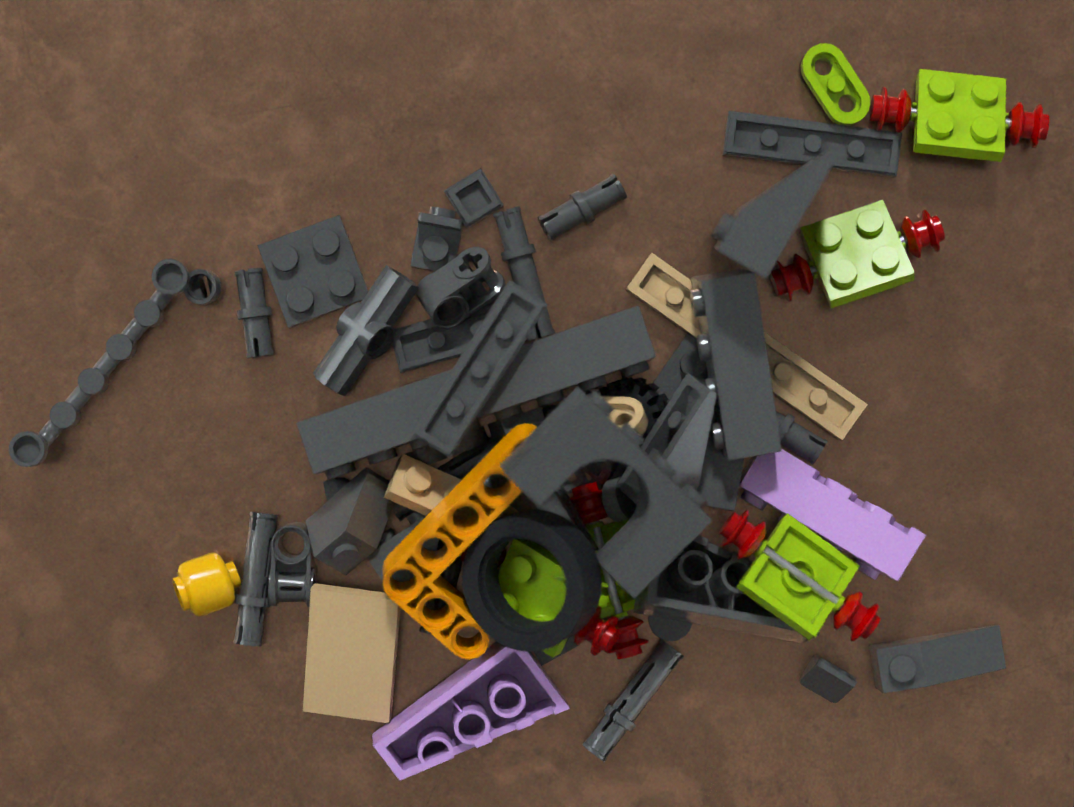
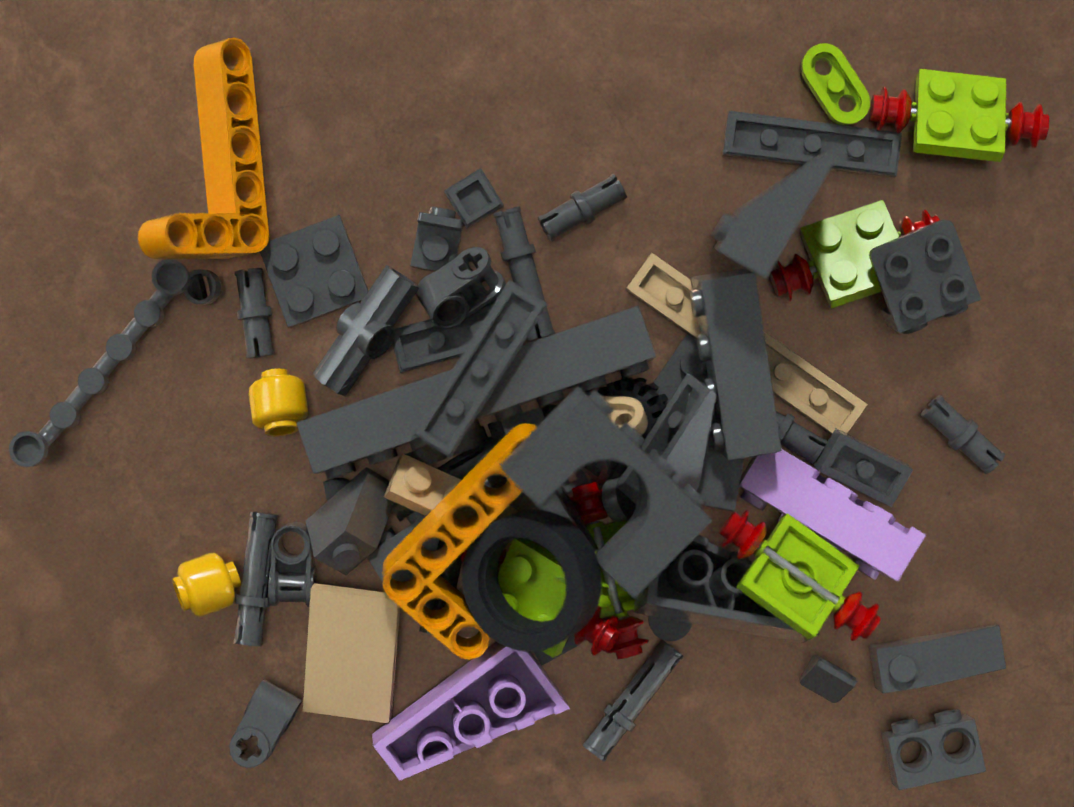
(231, 165): none -> light orange beam
(268, 719): none -> dark grey piece
(278, 402): none -> yellow head
(863, 467): none -> dark grey plate
(923, 277): none -> dark grey bracket
(933, 763): none -> dark grey brick
(963, 434): none -> dark grey pin

